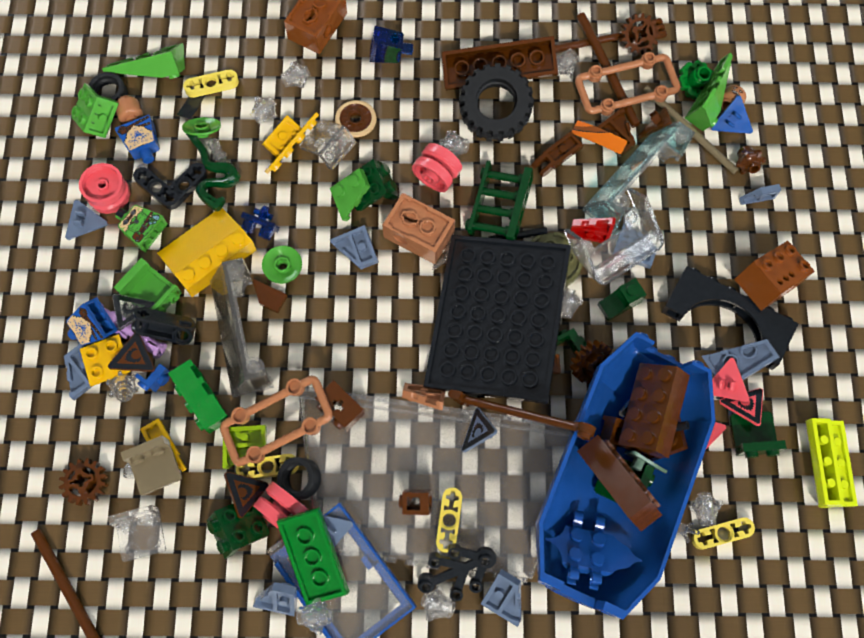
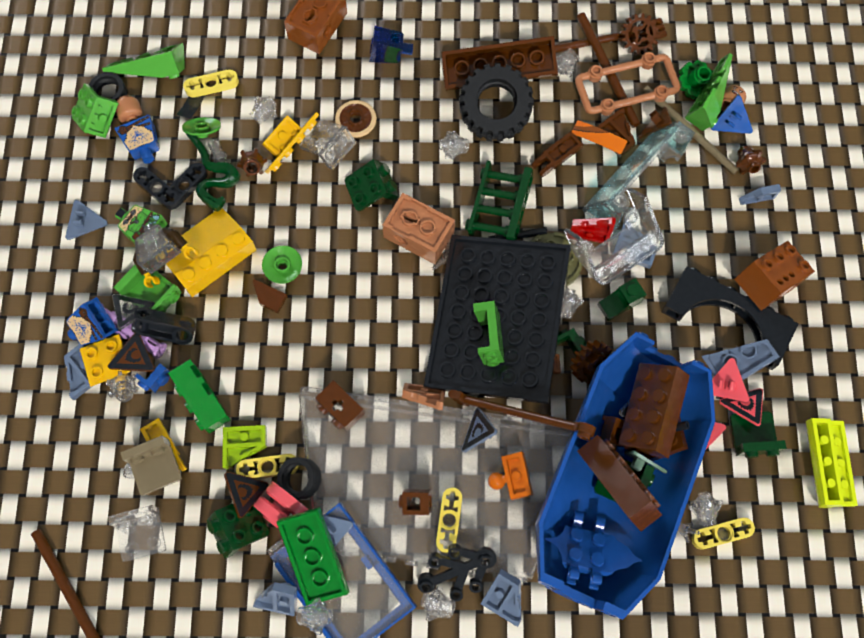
(76, 476): reddish brown gear -> none
(104, 188): coral wheel -> none
(156, 249): none -> clear torso
(244, 373): clear windscreen -> none
(252, 162): none -> reddish brown rock
(267, 228): clear blue hips -> none
(295, 75): clear rock -> none
(309, 426): nougat bar -> none
(349, 192): bright green wing -> none
(357, 247): sand blue wing -> none
(437, 167): coral wheel -> none
(488, 315): none -> bright green panel
(515, 476): none -> orange plate

